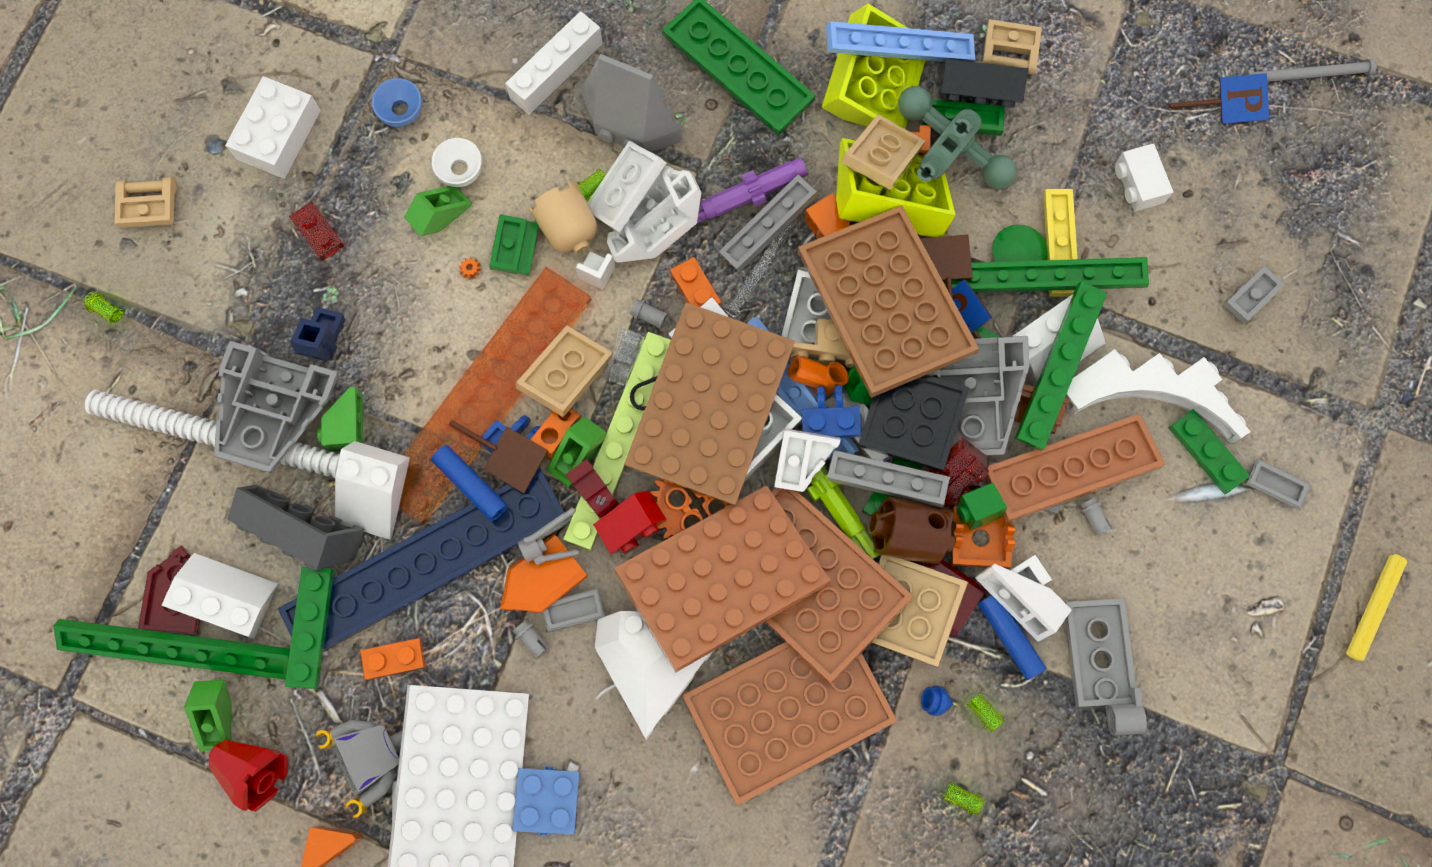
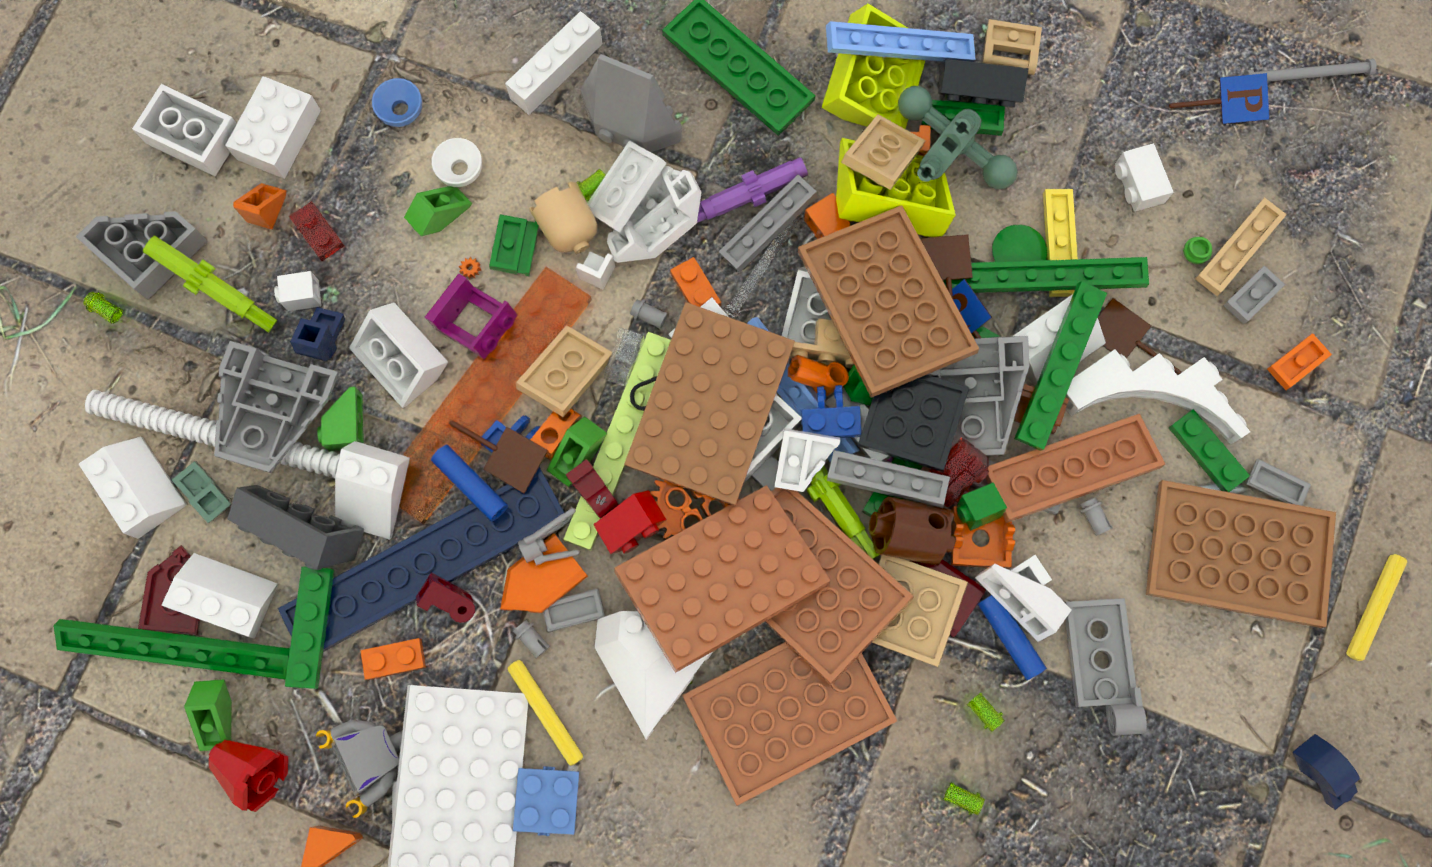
(122, 240): none -> light grey brick
(133, 486): none -> white slope
(144, 209): tan plate -> none
(186, 129): none -> white brick
(200, 278): none -> lime piece
(202, 491): none -> sand green slope
(261, 205): none -> orange slope
(298, 291): none -> white brick
(397, 353): none -> white slope
(447, 597): none -> dark red leg
(452, 303): none -> magenta panel
(545, 712): none -> light yellow axle
(766, 473): none -> light grey tile
(936, 700): blue plate -> none
(1124, 330): none -> reddish brown piece
(1197, 250): none -> bright green plate
(1240, 246): none -> tan plate
(1241, 554): none -> medium nougat plate
(1299, 361): none -> orange plate
(1328, 769): none -> dark blue brick

